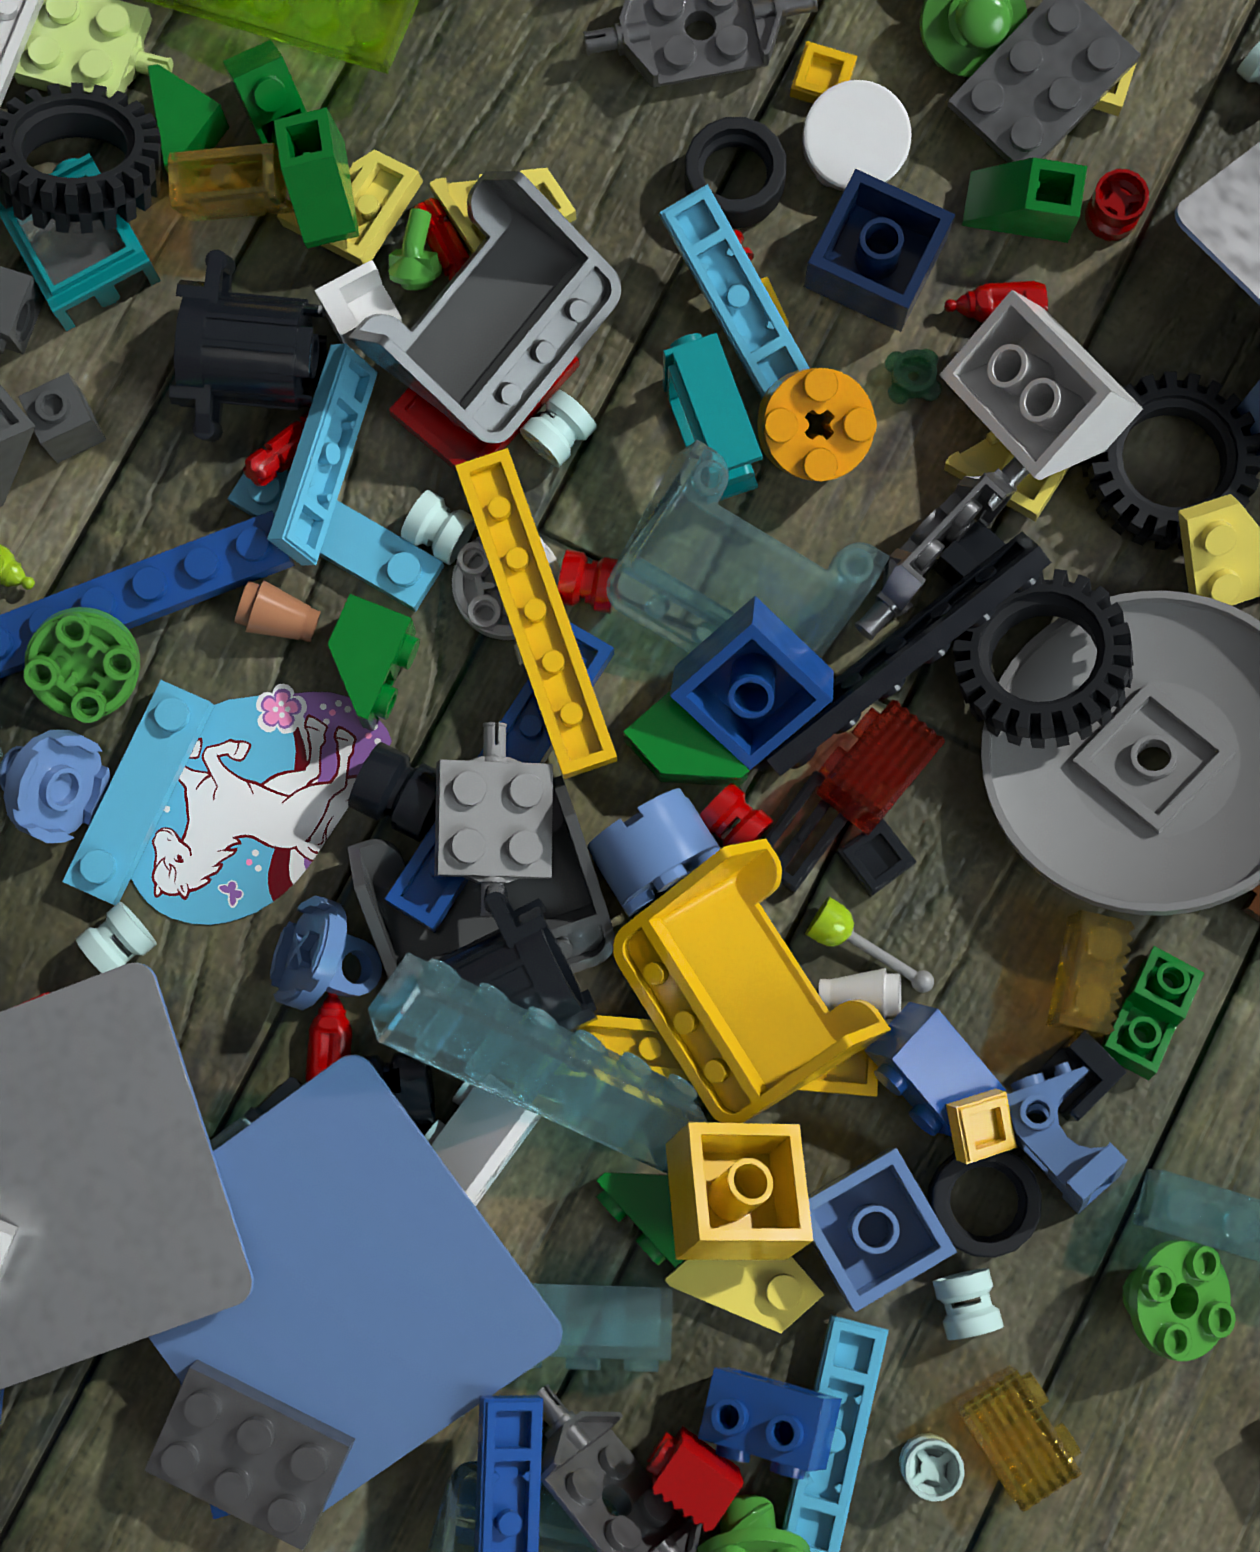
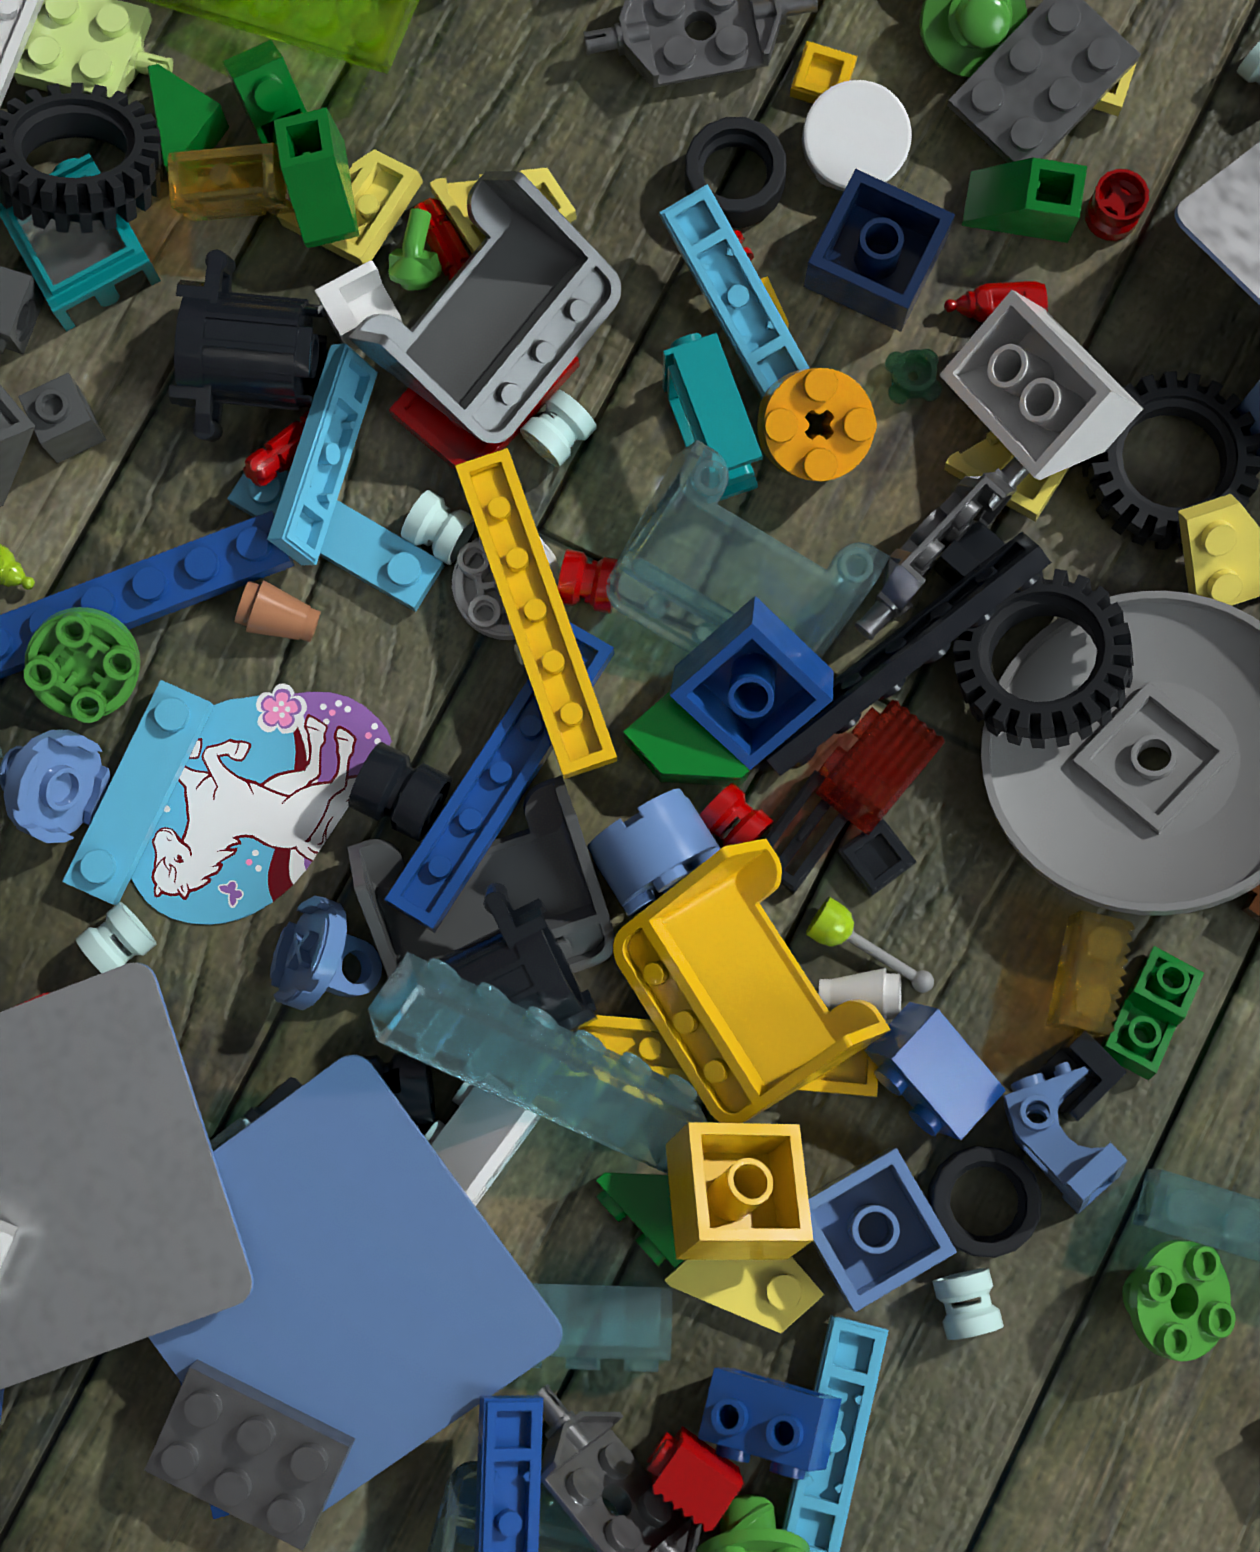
(327, 1037): red piece -> none
(369, 652): green slope -> none
(493, 816): light grey plate -> none
(939, 1475): light aqua wheel -> none
(981, 1126): yellow tile -> none
(1017, 1436): clear yellow brick -> none

